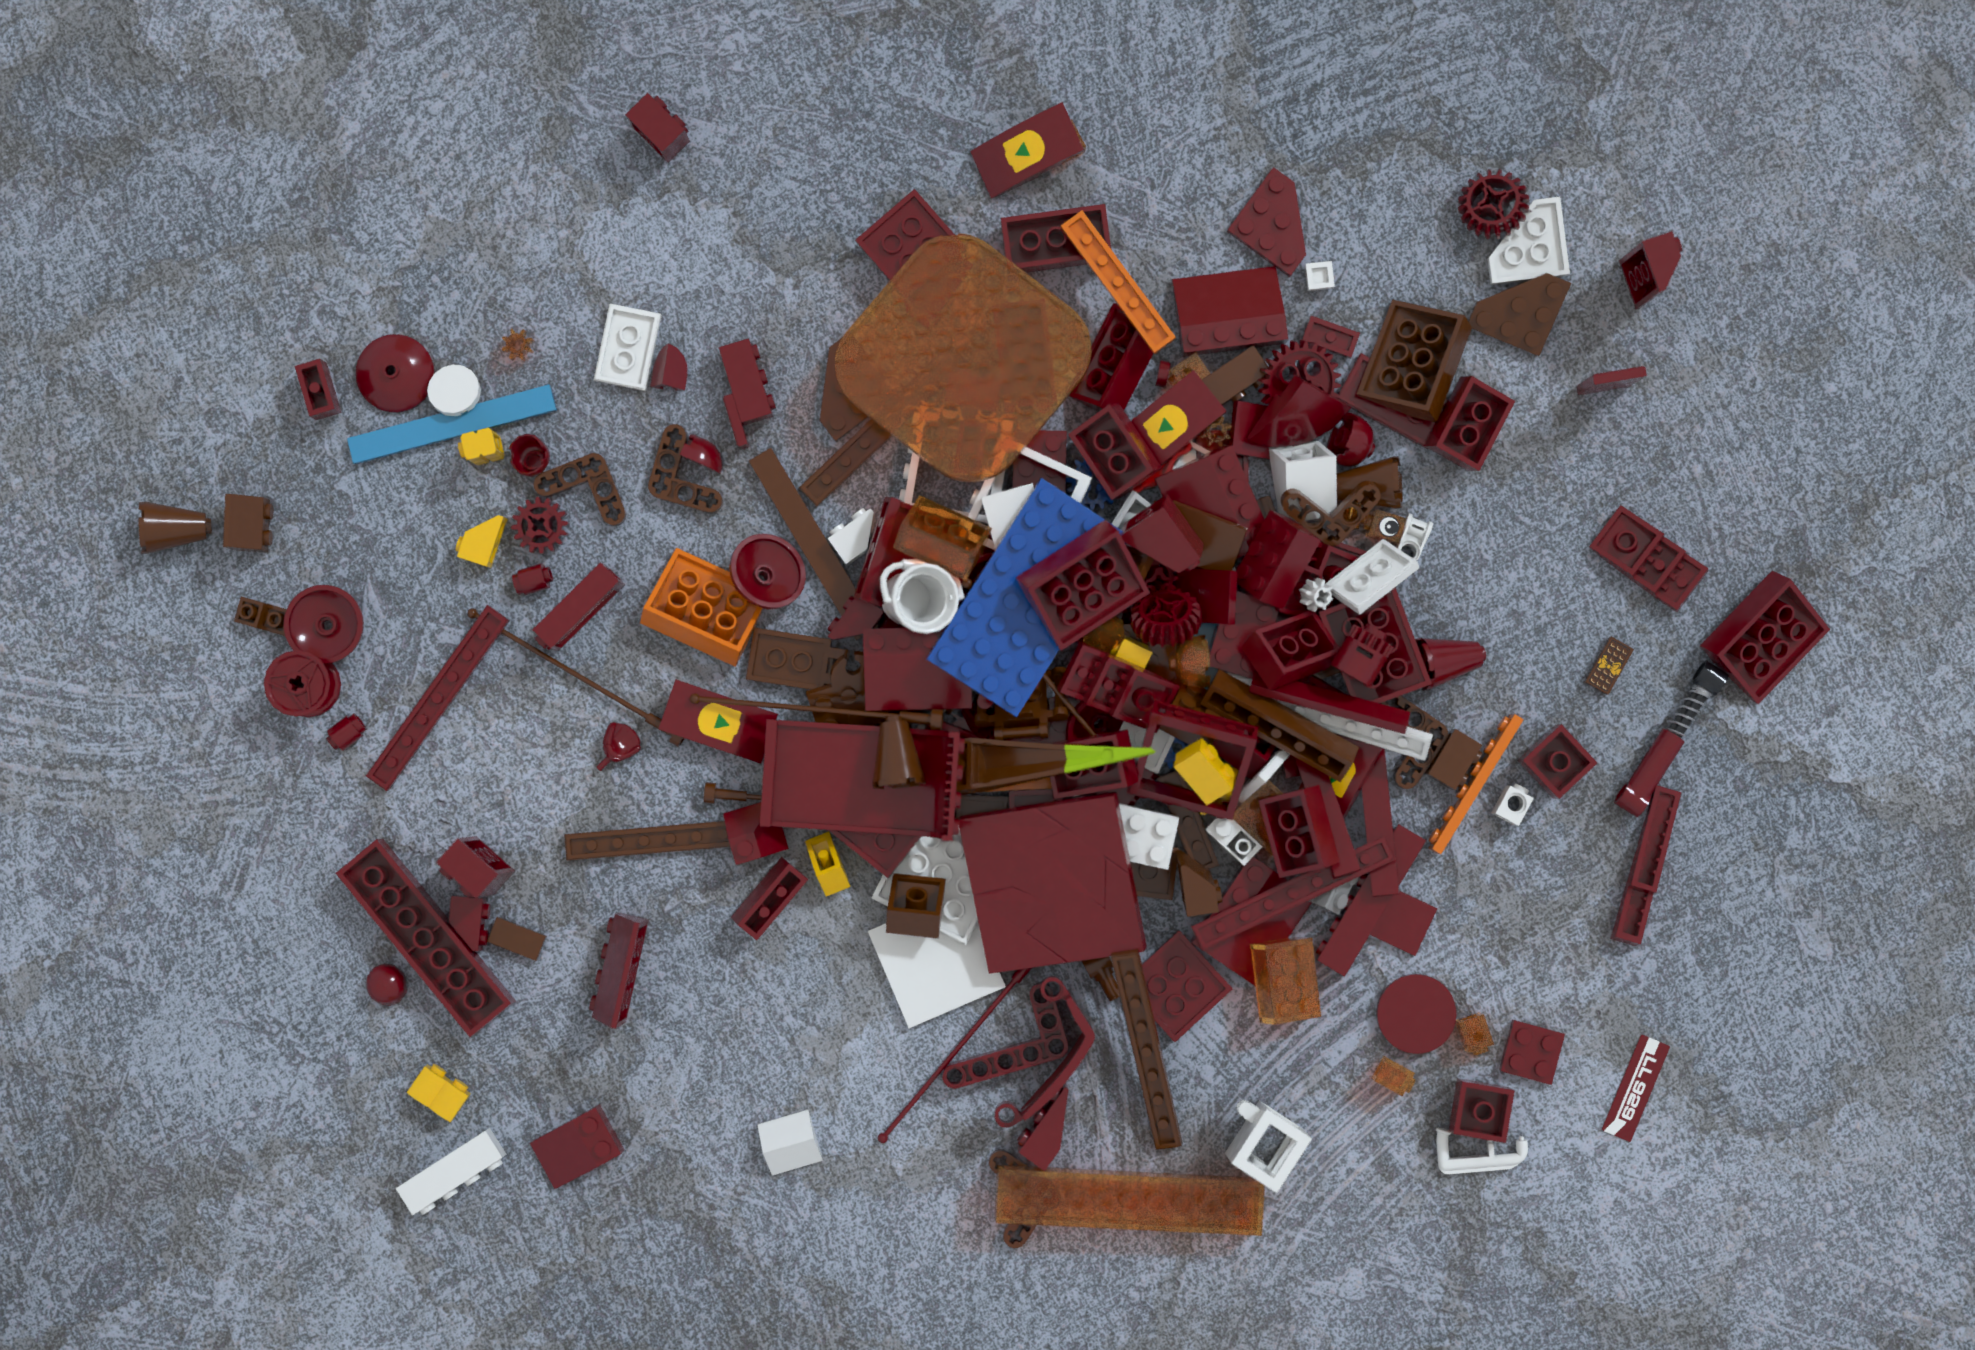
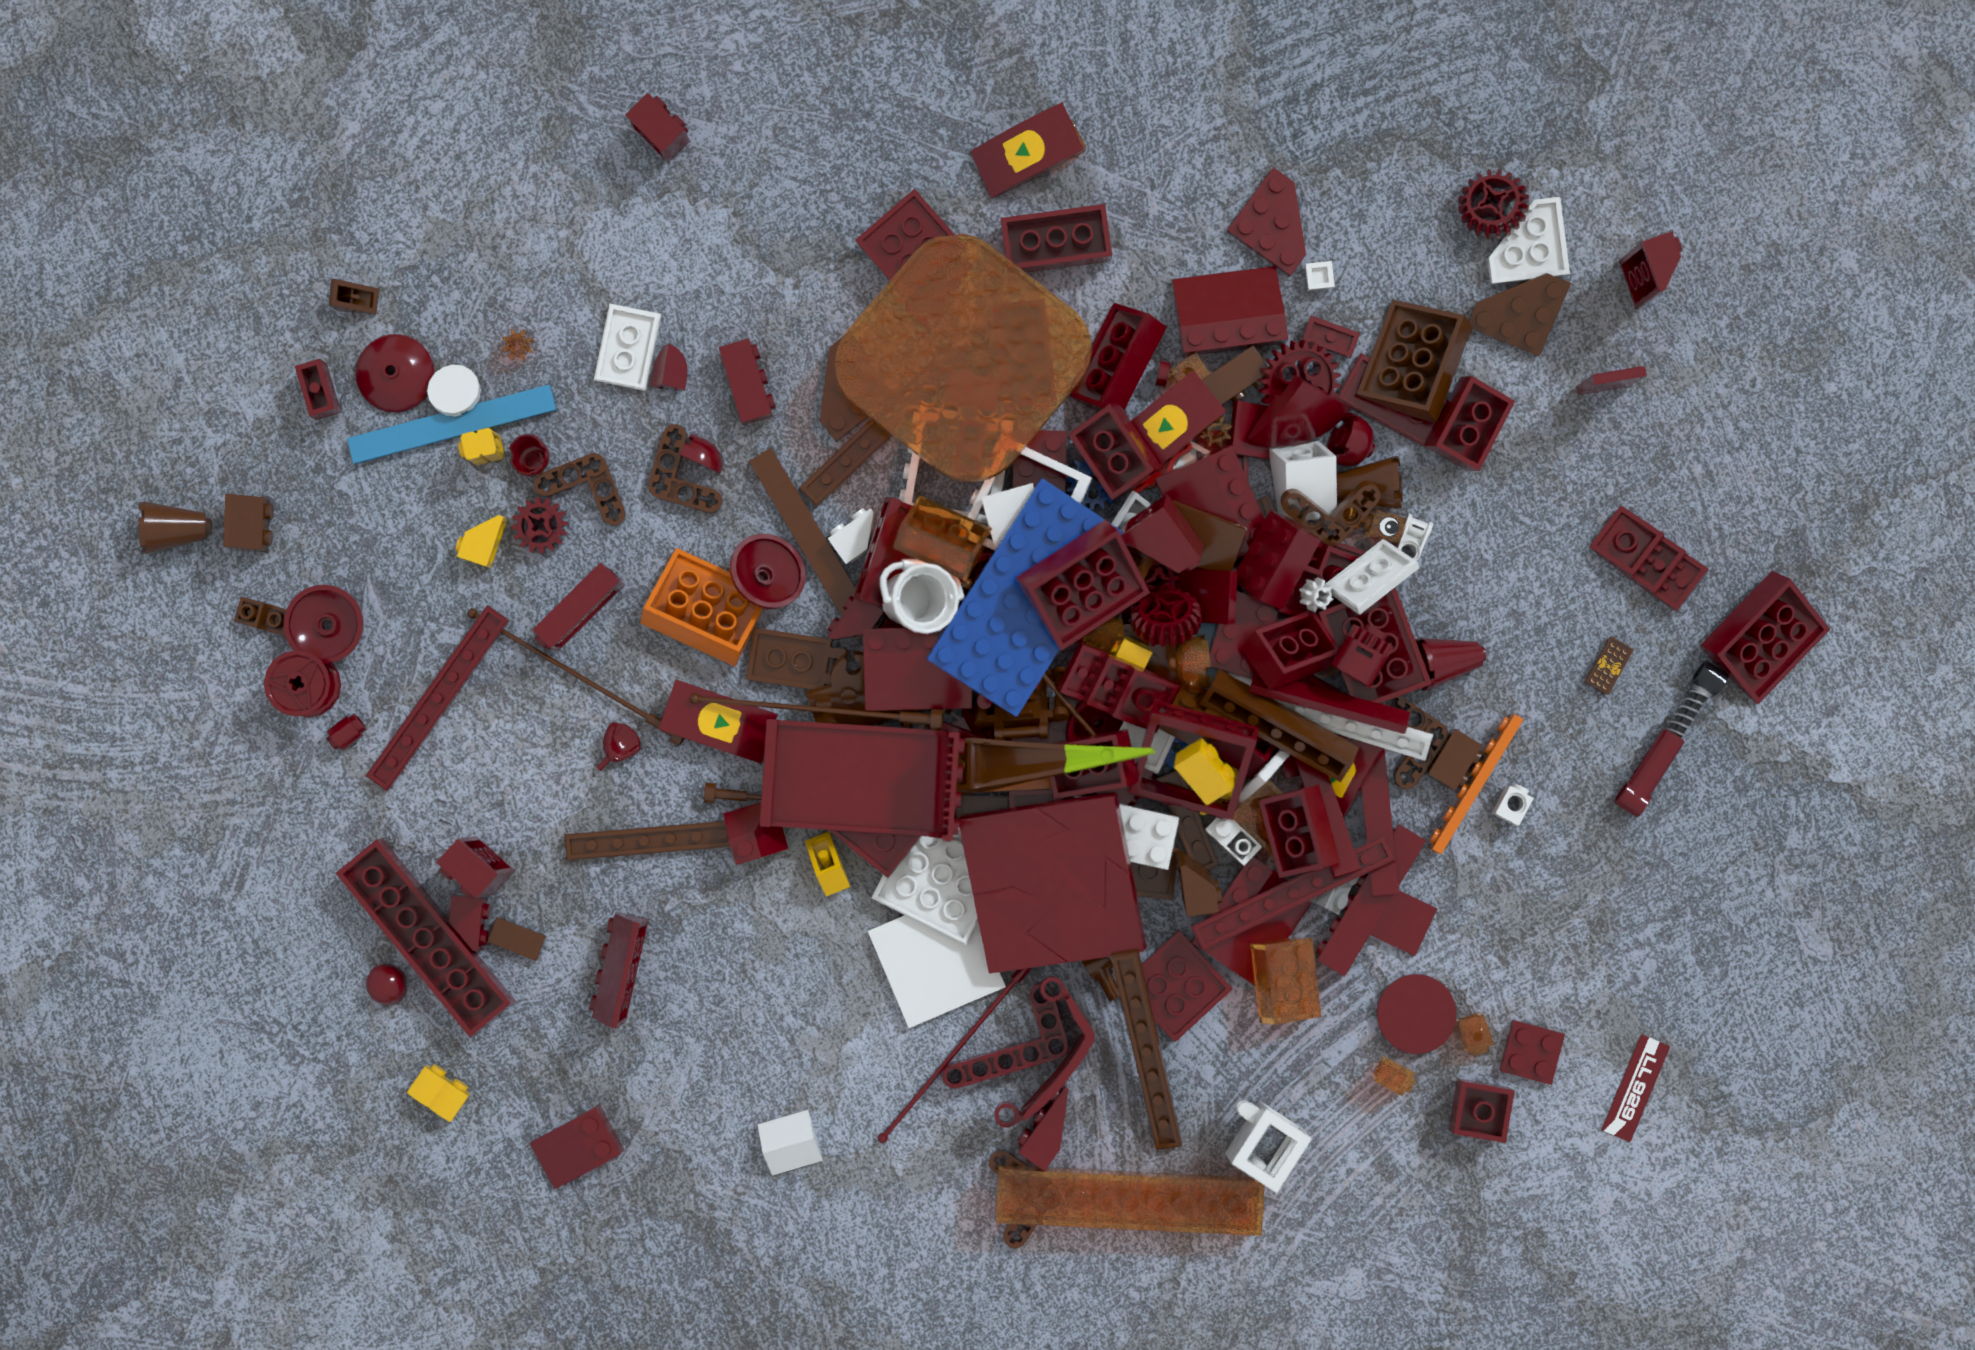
(353, 297): none -> reddish brown slope
(451, 1171): white brick -> none
(532, 579): dark red brick -> none
(737, 426): dark red tile -> none
(769, 898): dark red brick -> none
(896, 757): reddish brown cone -> none
(915, 905): reddish brown slope -> none
(1118, 282): orange plate -> none
(1477, 1163): white piece -> none
(1557, 761): dark red brick -> none
(1646, 867): dark red slope -> none

